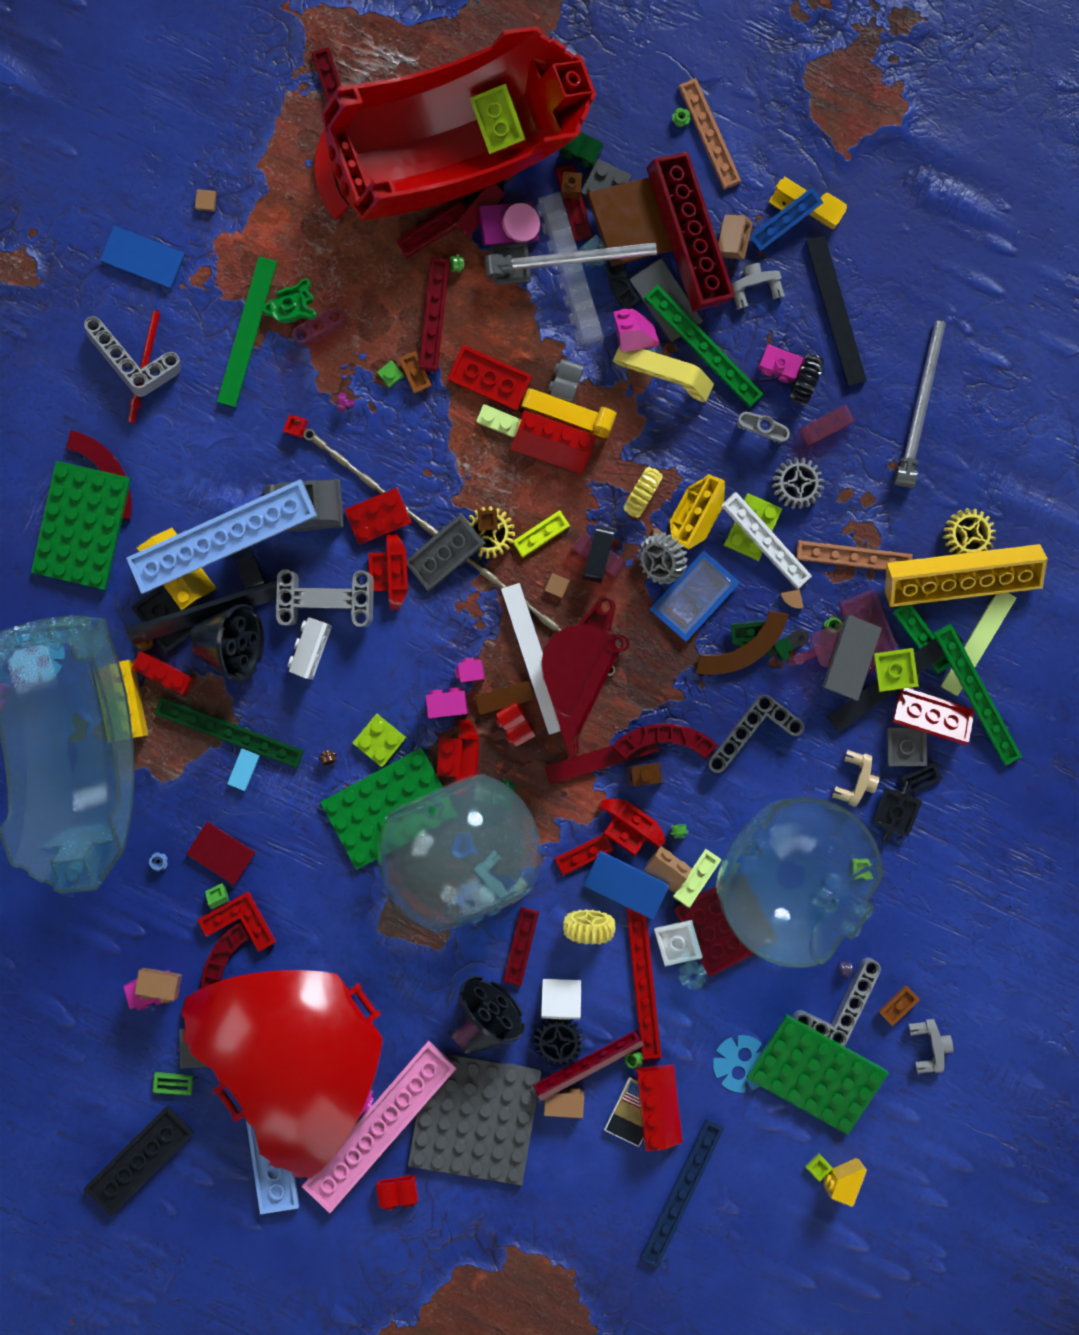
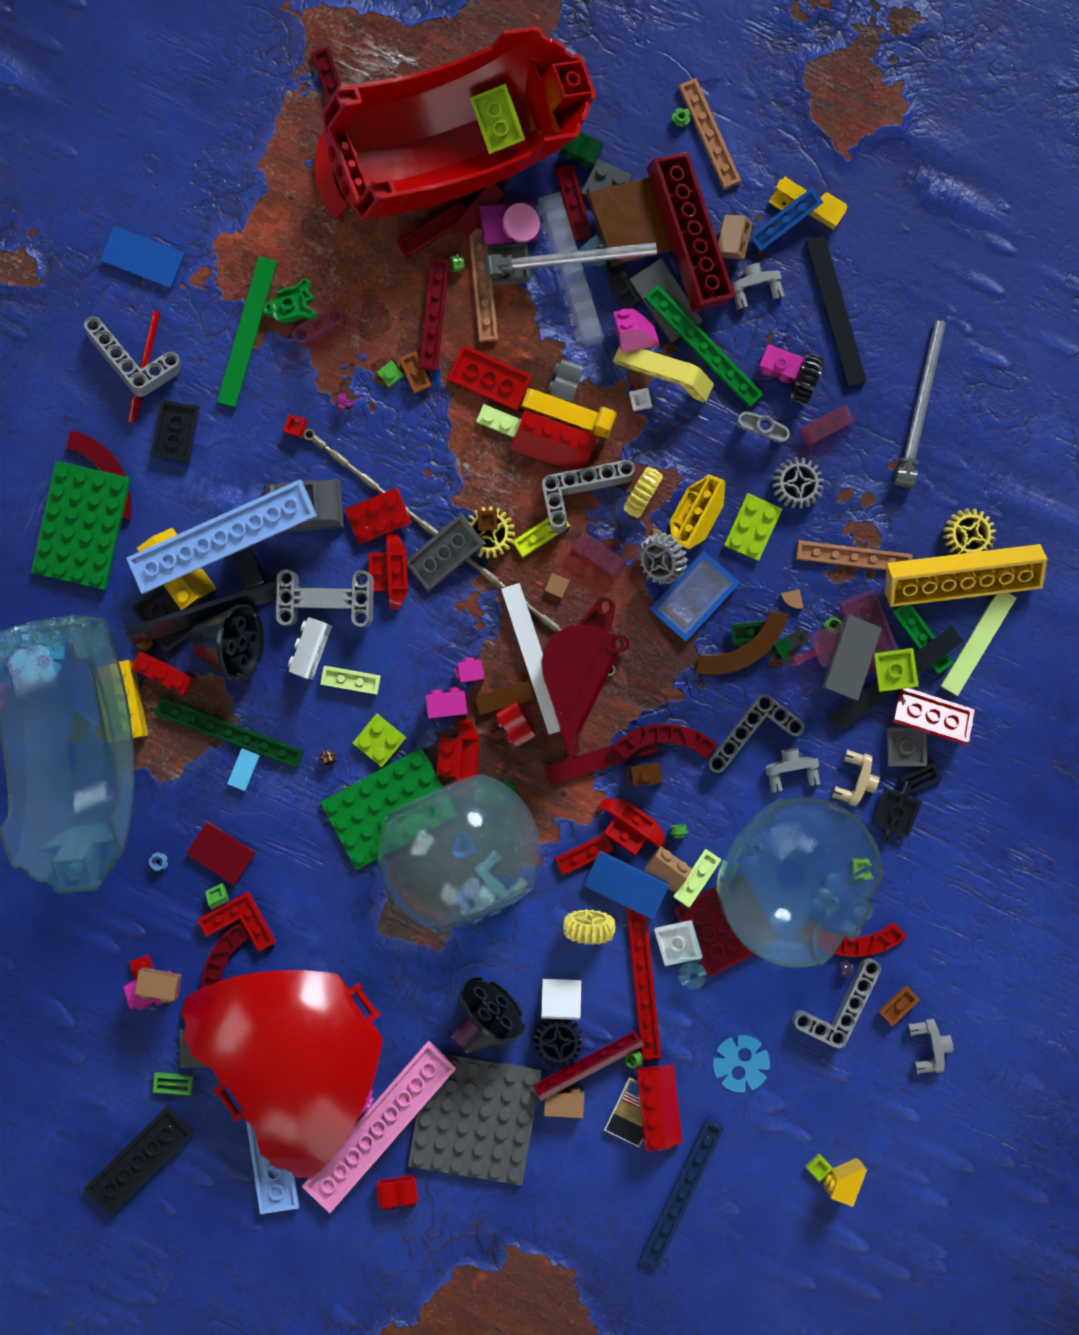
(139, 963): none -> red plate
(175, 431): none -> black plate
(205, 200): medium nougat tile -> none
(350, 680): none -> yellowish green plate
(483, 290): none -> nougat tile
(521, 946): dark red tile -> none
(571, 185): reddish brown brick -> none
(581, 485): none -> light grey beam
(598, 554): black beam -> none
(640, 399): none -> white tile
(766, 540): white tile -> none
(789, 762): none -> light grey connector
(817, 1074): green plate -> none
(872, 943): none -> red tile
(977, 694): green tile -> none

